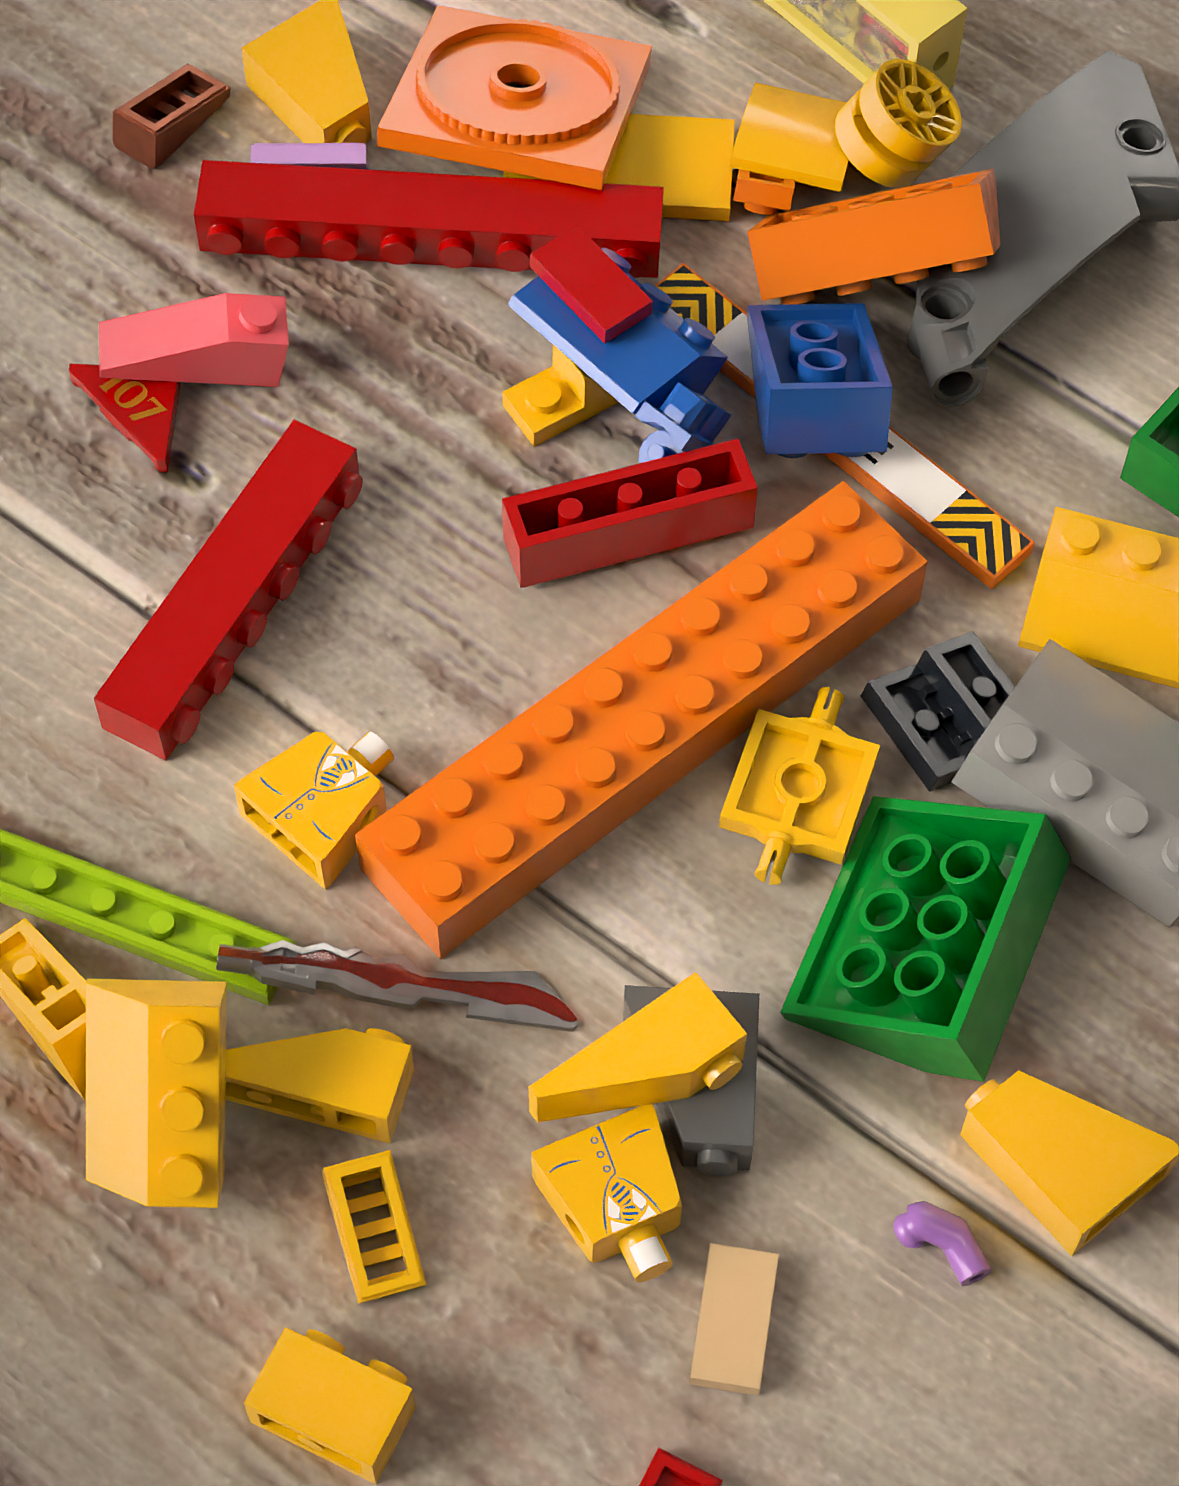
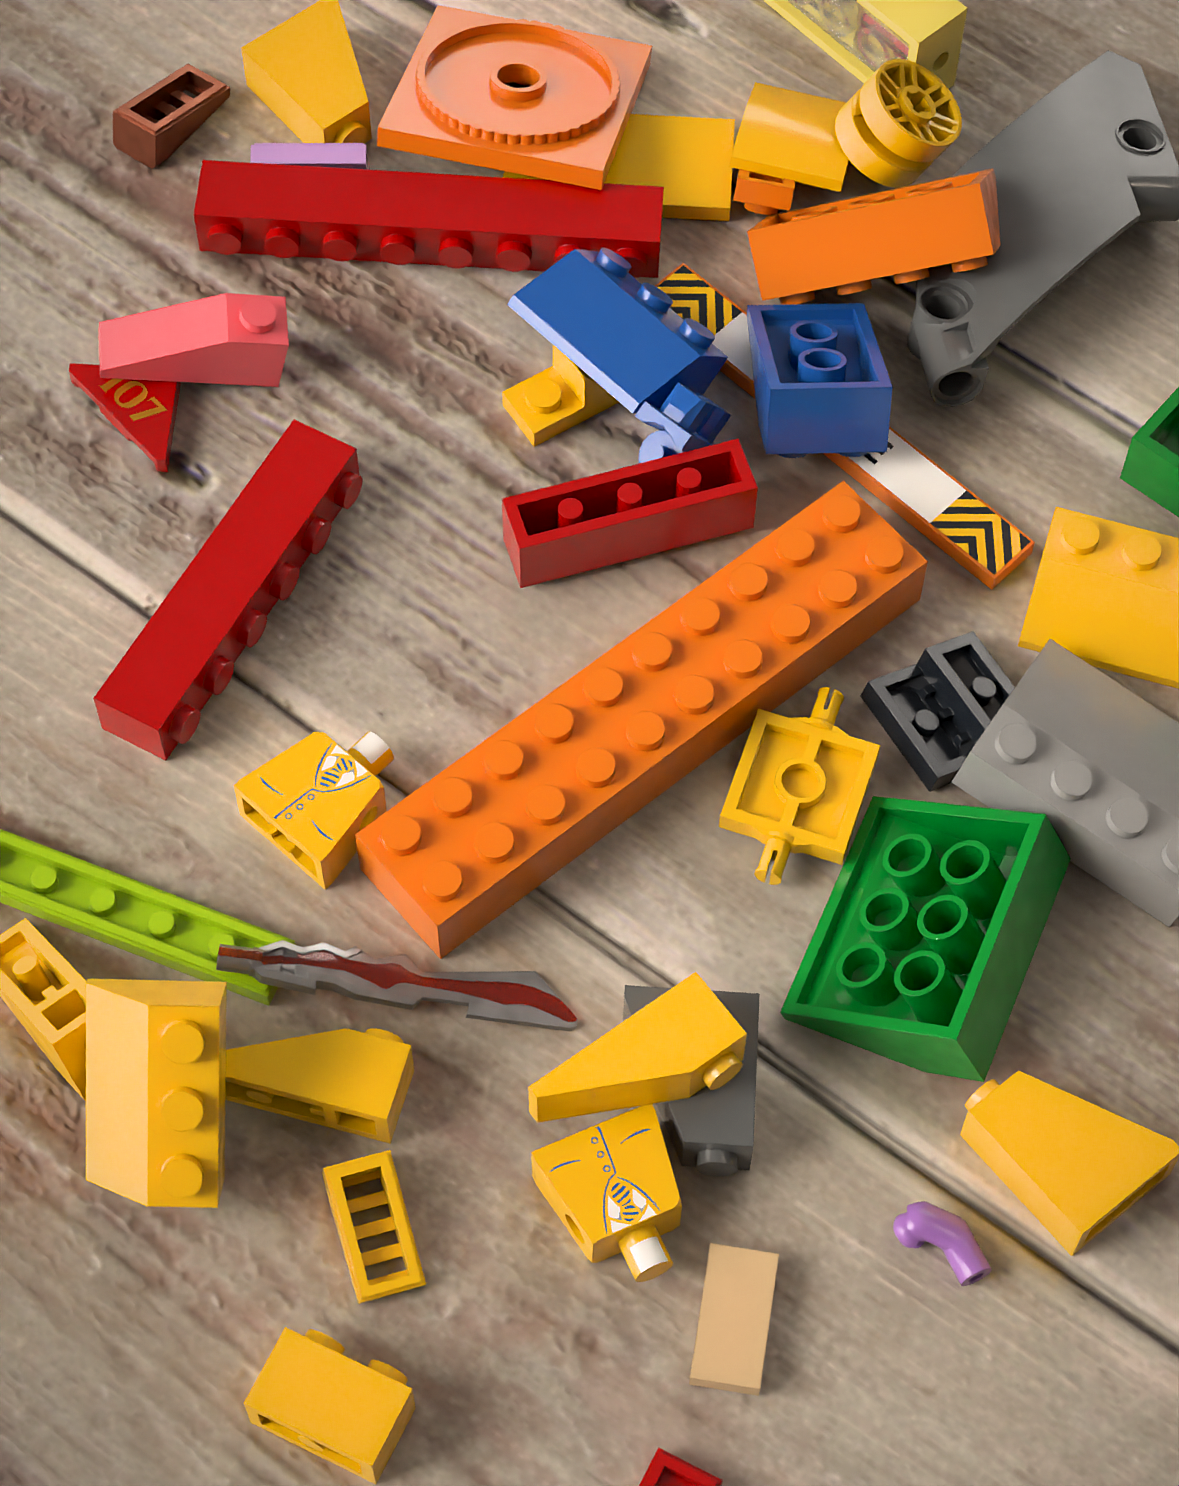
(591, 284): red tile -> none

